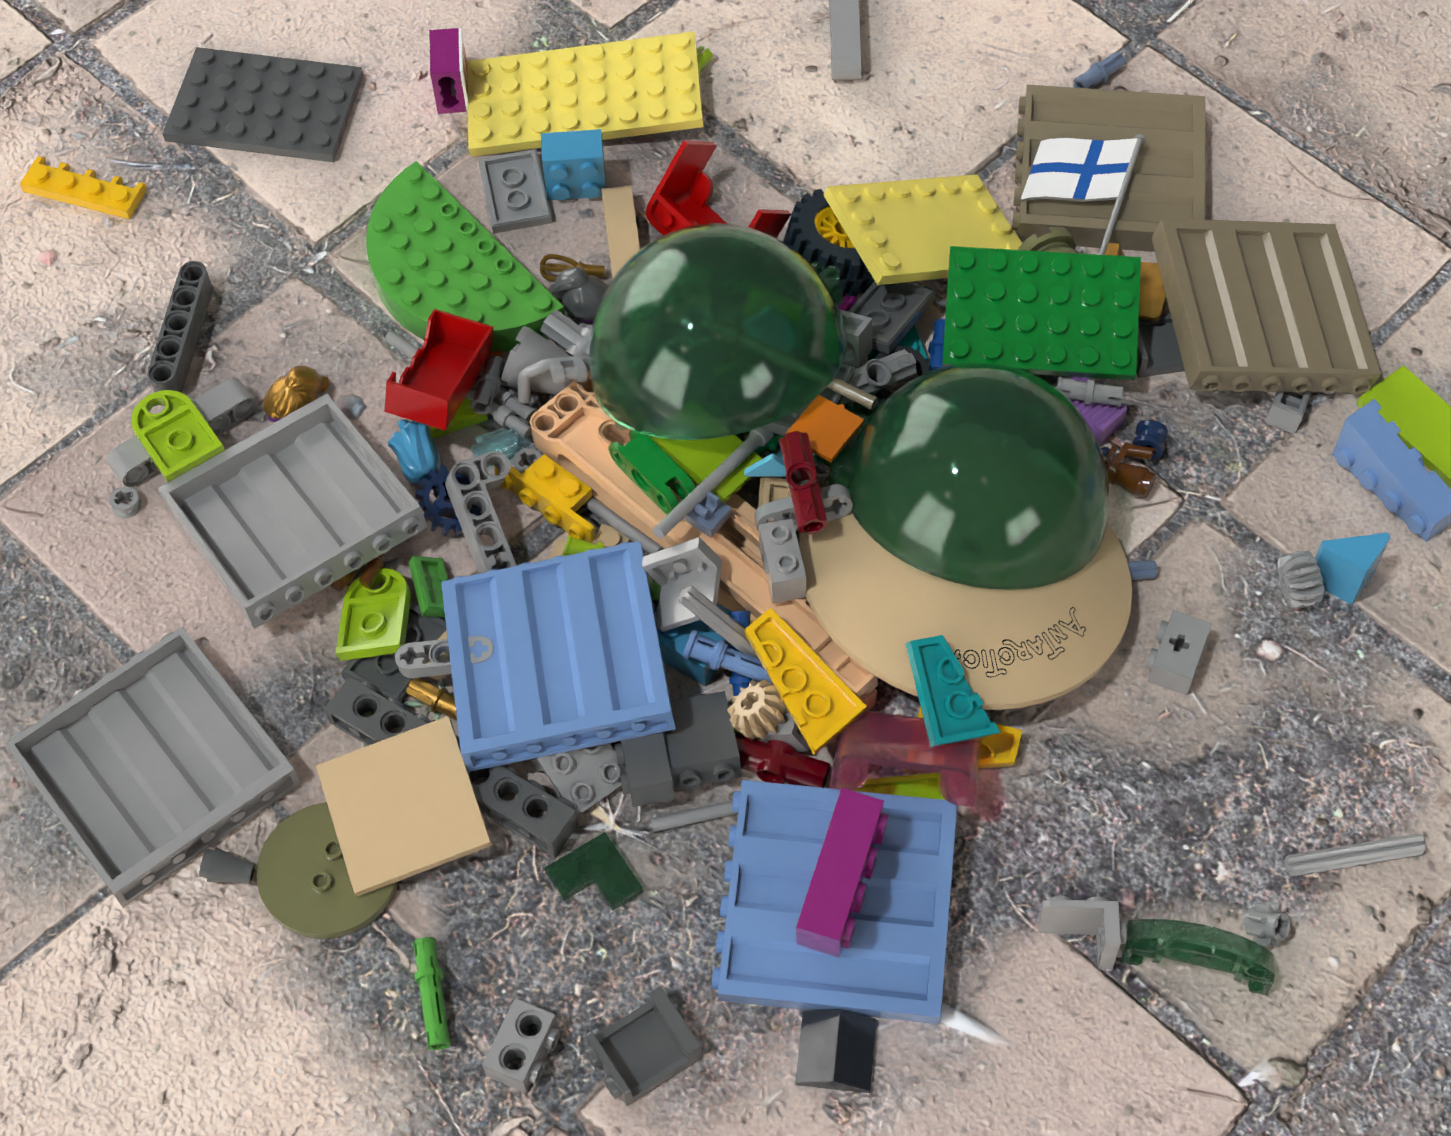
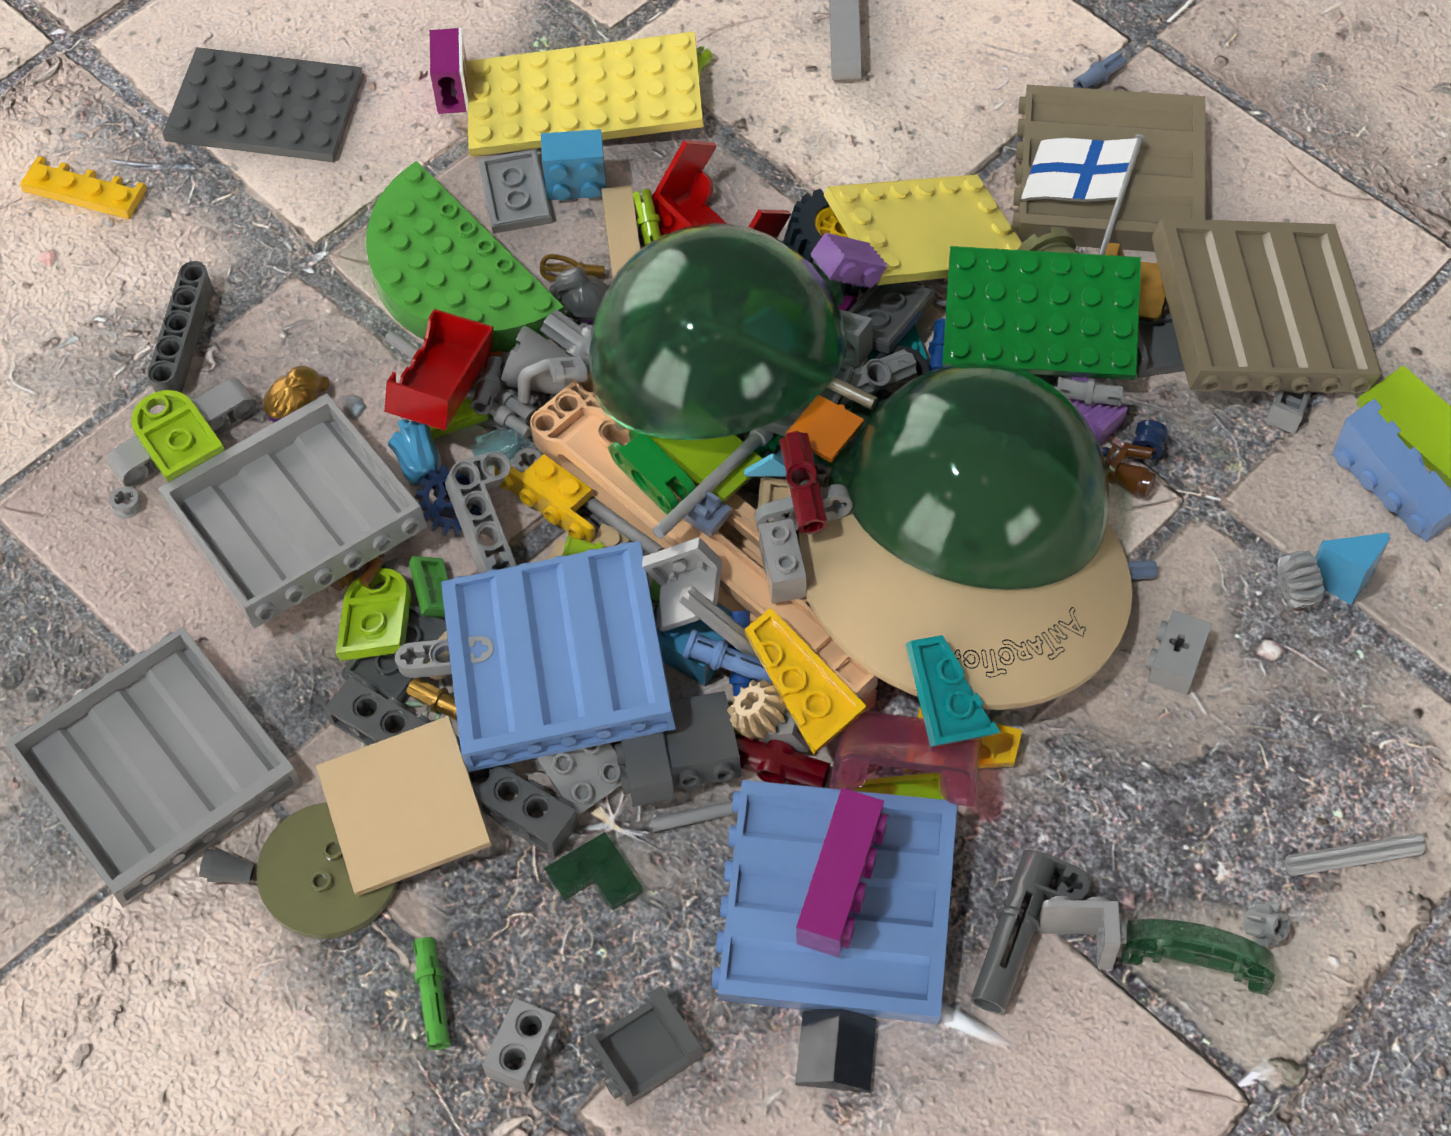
(647, 217): none -> lime pin
(848, 260): none -> medium lavender brick
(1029, 886): none -> dark grey piece

